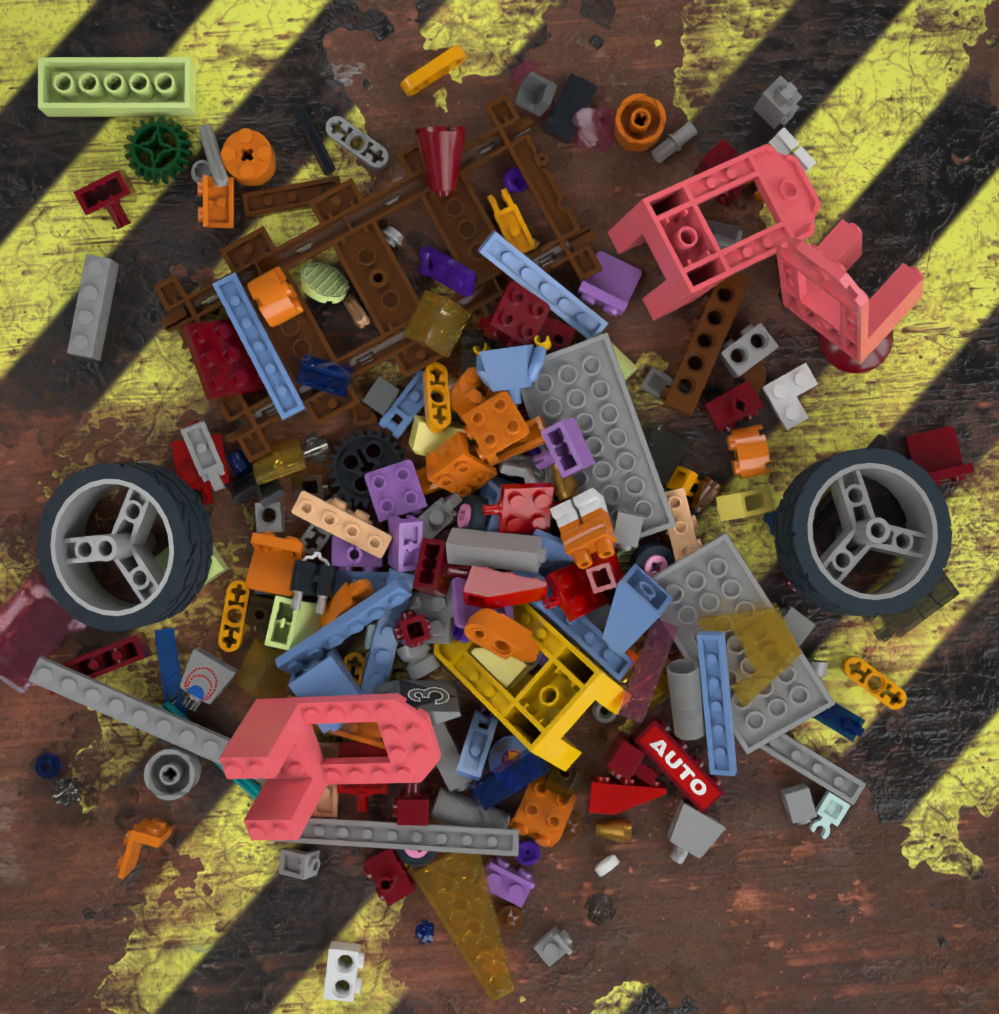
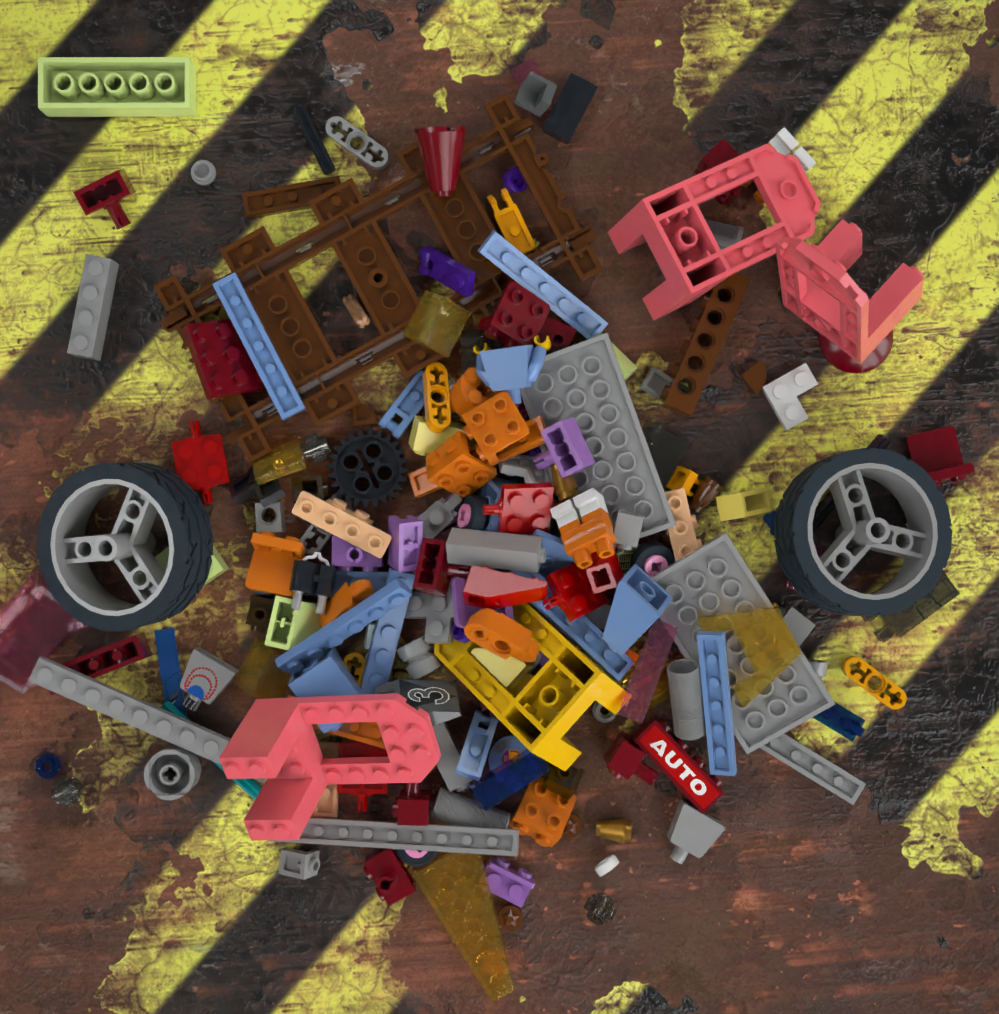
(147, 832): orange bracket -> none
(158, 131): dark green gear -> none
(204, 454): light grey hinge -> none
(213, 155): light grey axle -> none
(217, 203): orange bracket -> none
(232, 596): light orange beam -> none
(239, 462): clear blue hose -> none
(245, 144): orange brick -> none
(275, 297): orange brick -> none
(323, 282): tile -> none
(324, 375): clear blue slope -> none
(339, 970): white brick -> none
(381, 396): dark grey panel -> none
(392, 236): light grey plate -> none
(396, 491): medium lavender bracket -> none
(420, 629): dark red brick -> none
(424, 932): clear blue plate -> none
(433, 70): light orange beam -> none
(528, 852): dark purple tile -> none
(553, 945): light grey bracket -> none
(591, 130): clear pink plate -> none
(611, 286): medium lavender bracket -> none
(615, 796): red slope -> none
(646, 111): orange brick -> none
(674, 142): light grey axle -> none
(733, 406): dark red brick -> none
(749, 452): orange brick -> none
(750, 354): light grey brick -> none
(778, 103): light grey hinge -> none
(798, 804): light grey brick -> none
(831, 810): light aqua plate -> none

